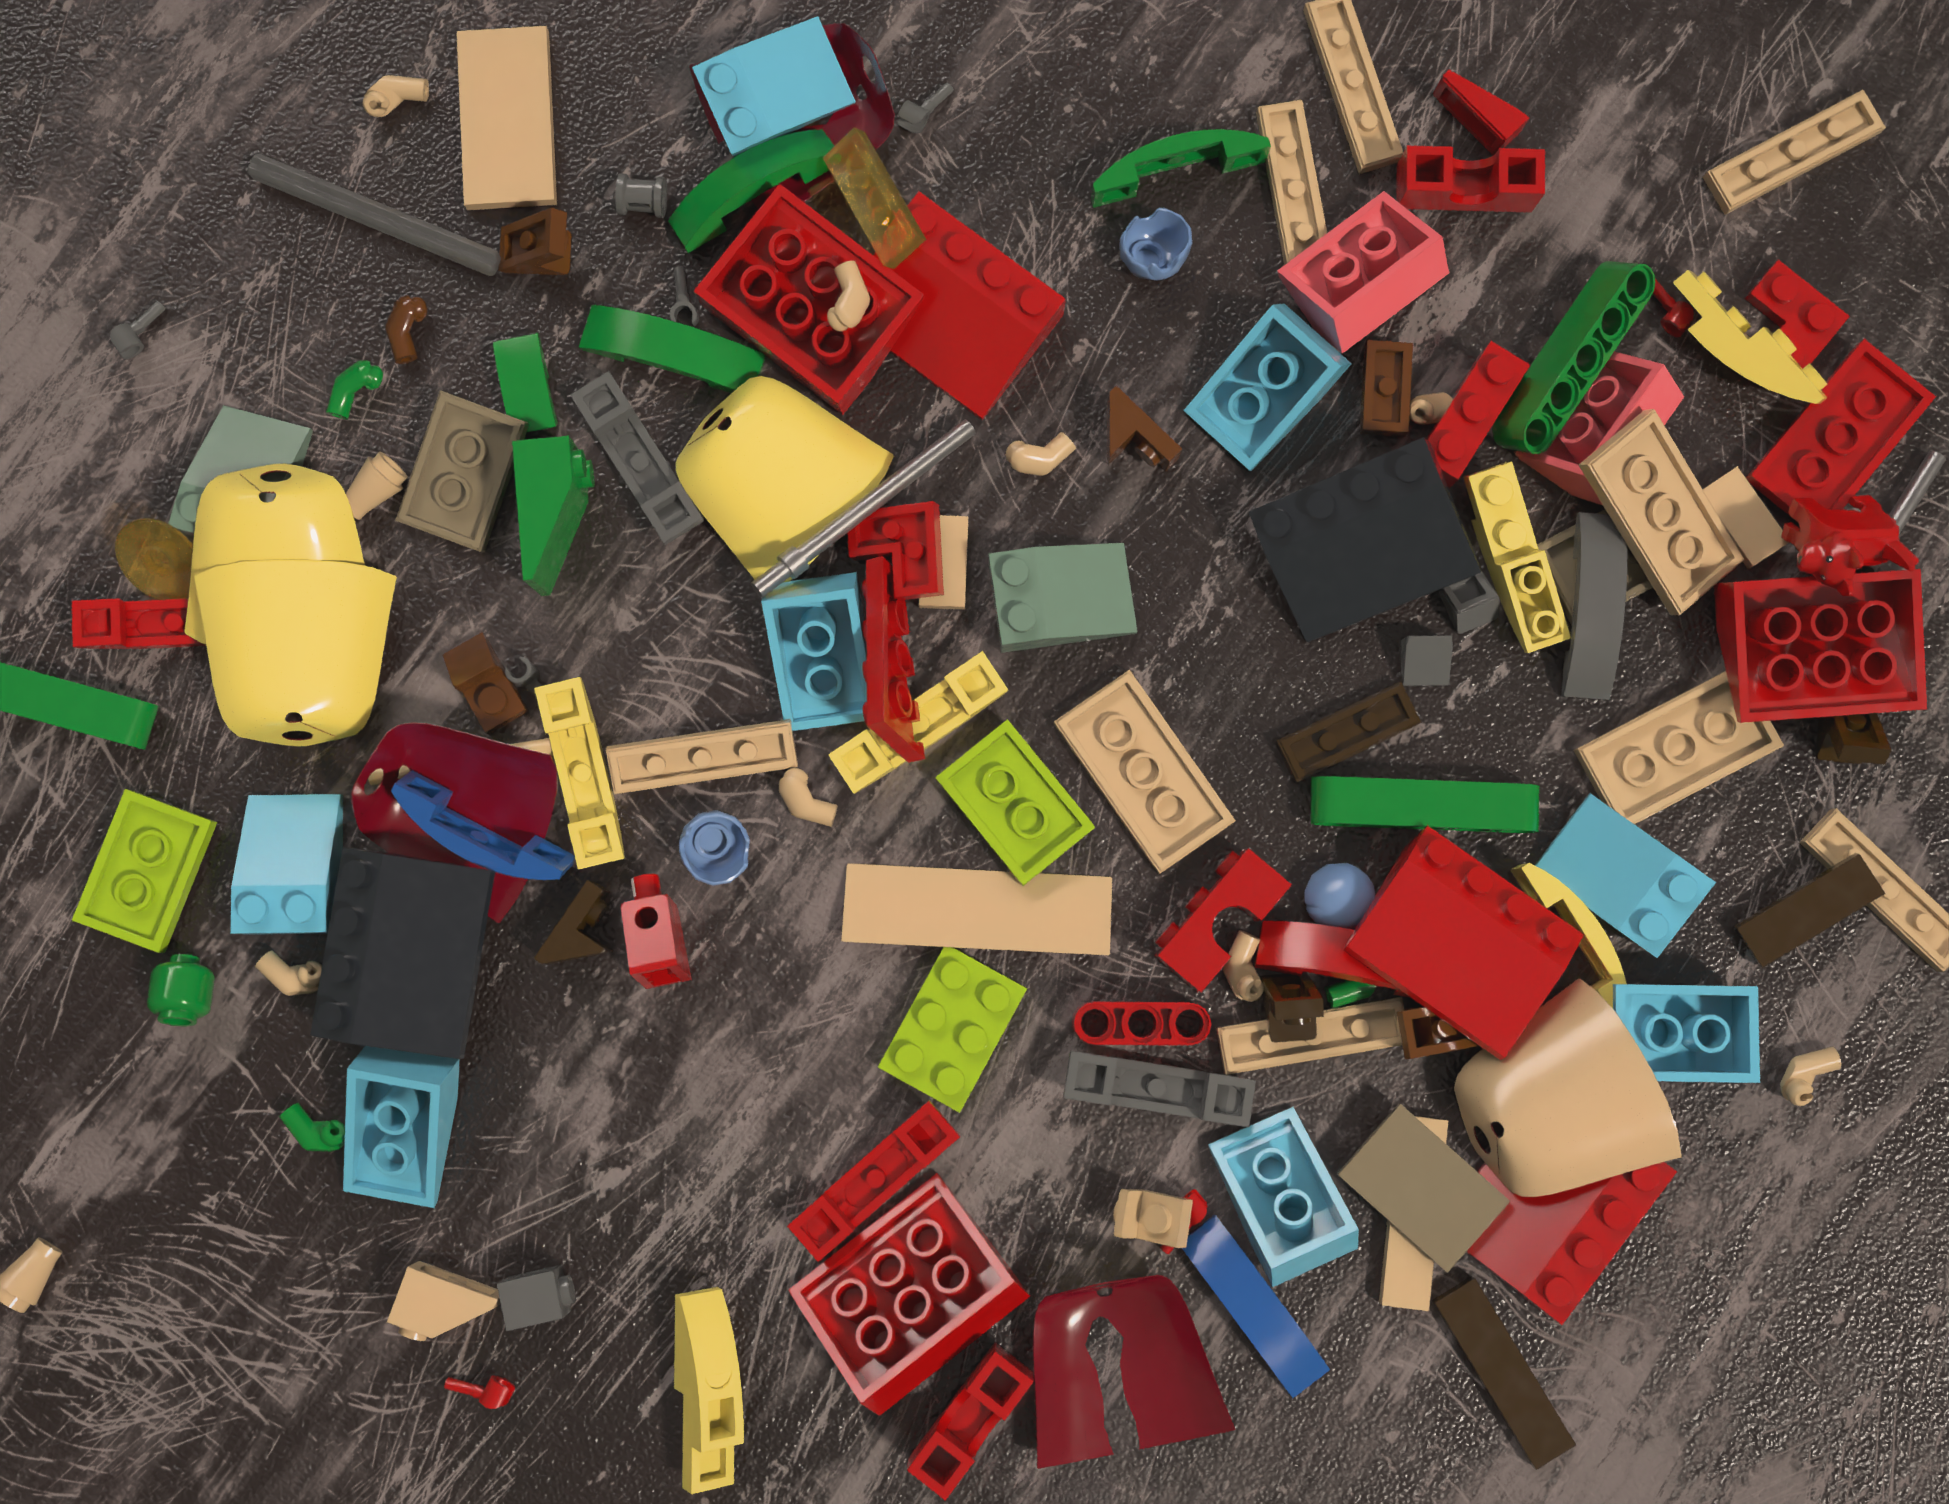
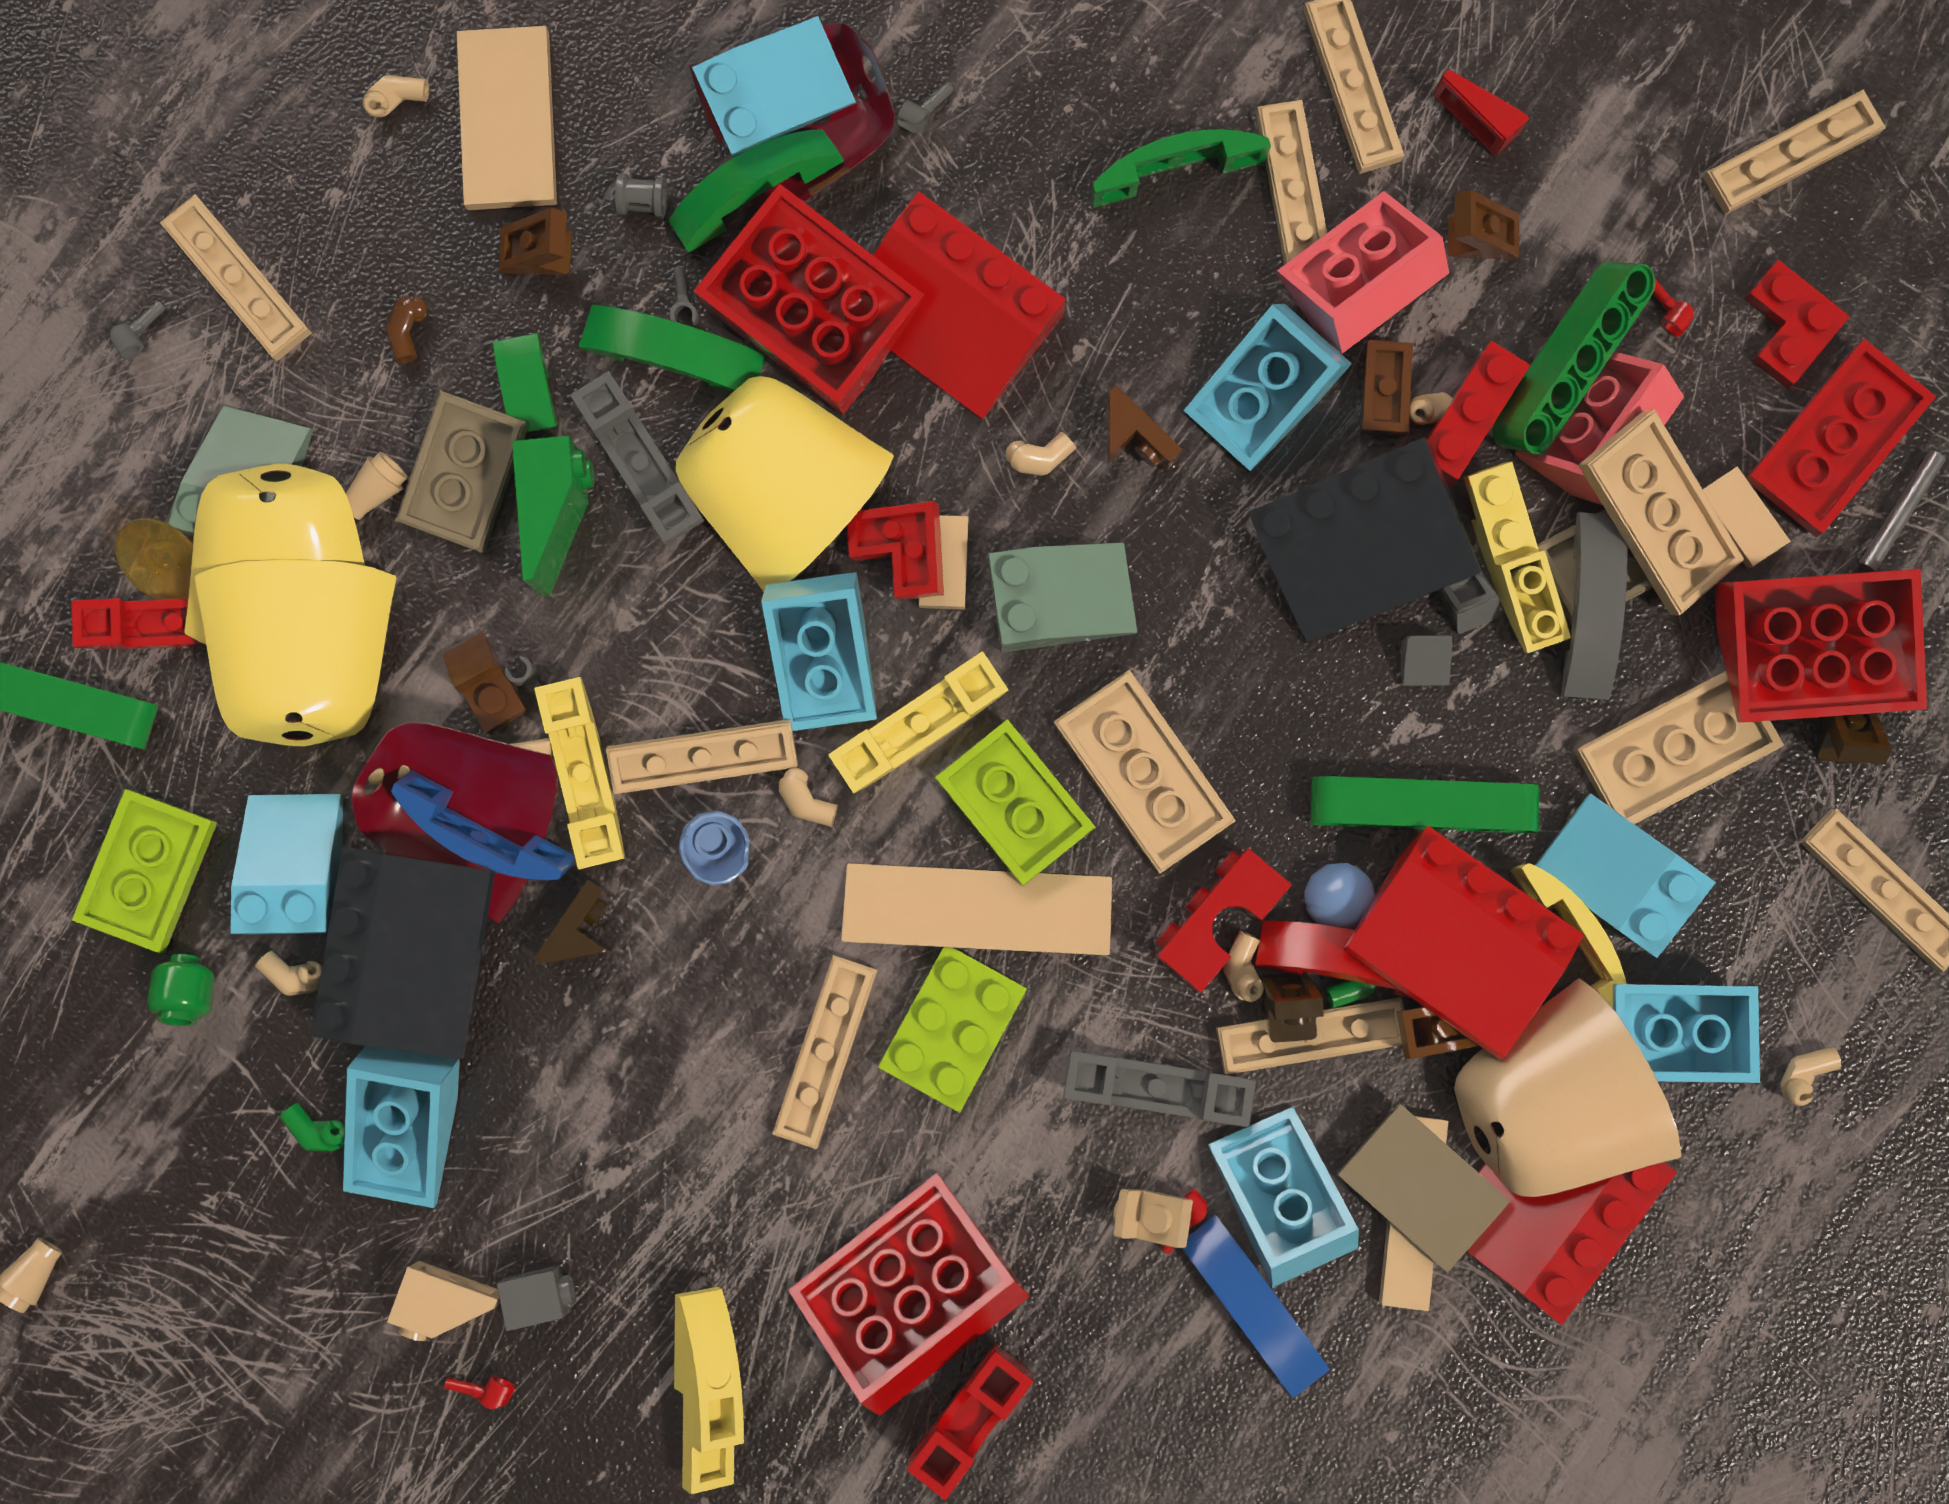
(236, 277): none -> tan tile
(347, 385): green arm -> none
(374, 214): flat silver axle -> none
(655, 953): red torso -> none
(795, 560): flat silver bar -> none
(825, 1052): none -> tan tile
(853, 300): tan arm -> none
(873, 1180): red slope -> none
(874, 198): clear yellow plate -> none
(888, 663): red wing -> none
(1156, 244): medium blue hair -> none
(1160, 1366): dark red piece -> none
(1163, 1030): red beam -> none
(1348, 732): dark brown tile -> none
(1482, 228): none -> reddish brown slope
(1502, 183): red arch -> none
(1504, 1372): dark brown tile -> none
(1761, 358): light yellow slope -> none
(1809, 910): dark brown tile -> none
(1843, 540): red animal -> none

